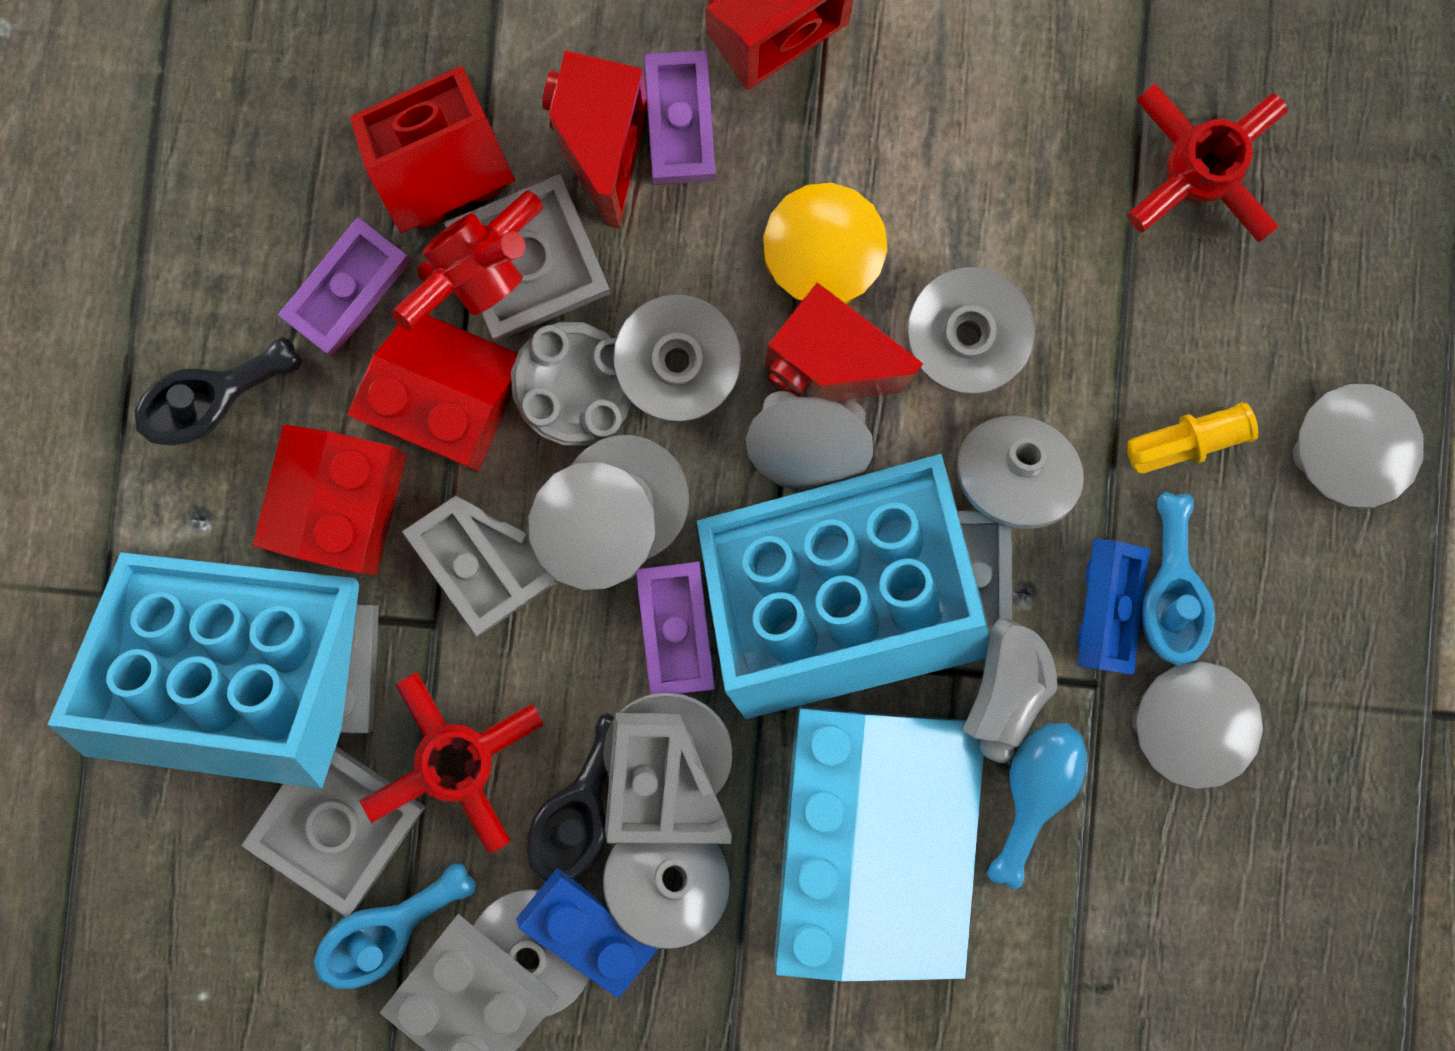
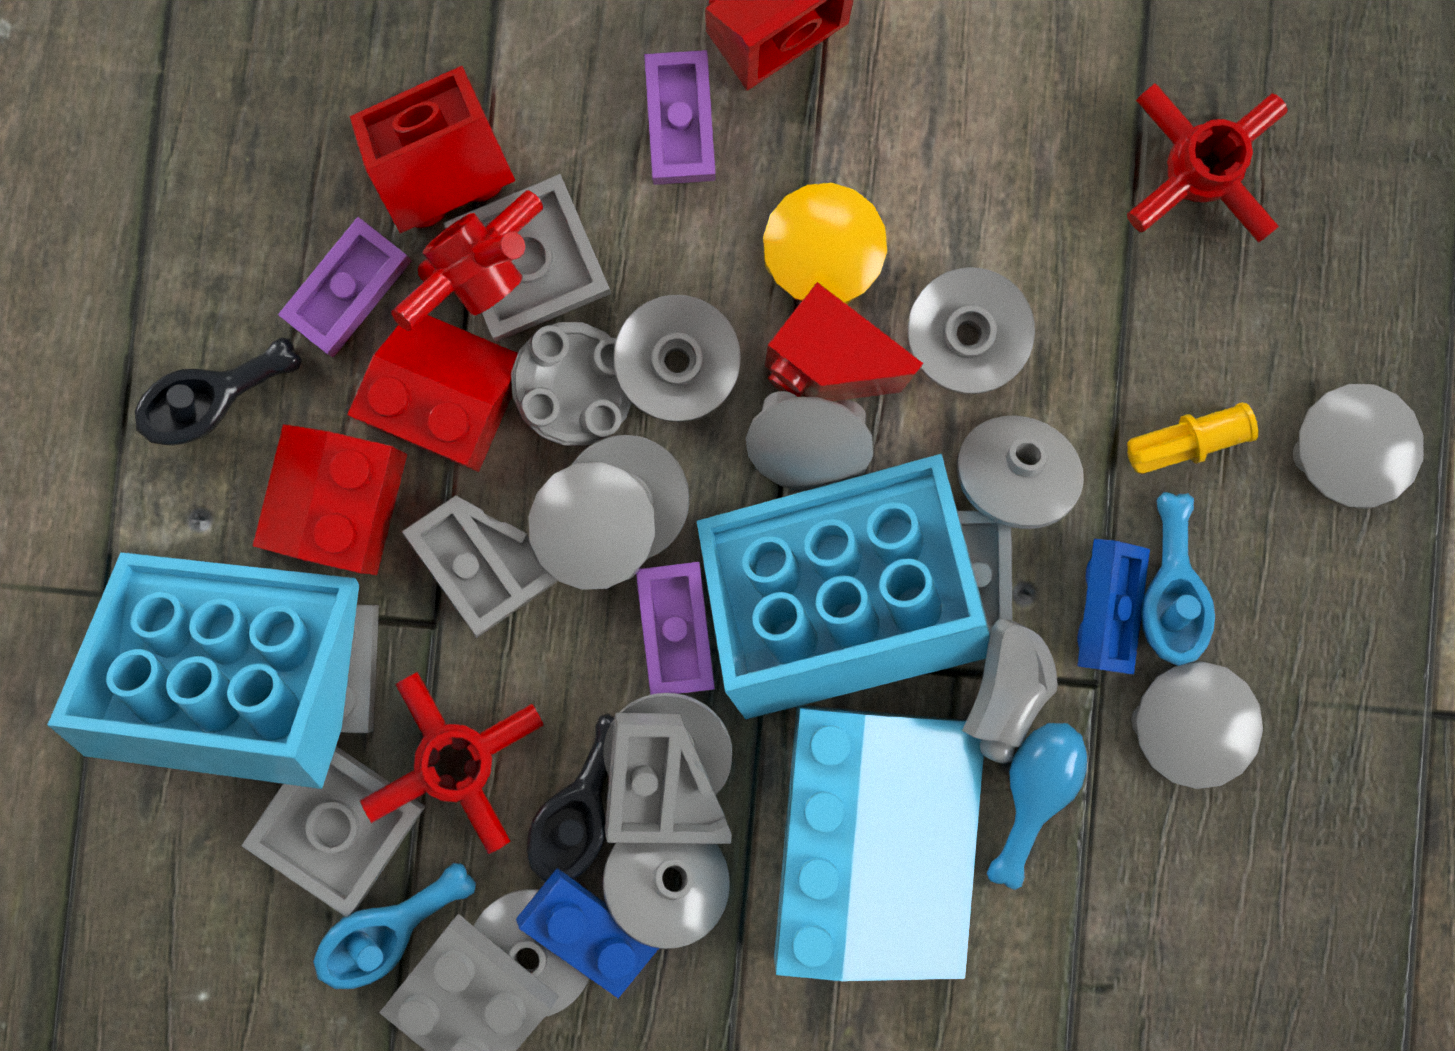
(599, 123): red slope -> none

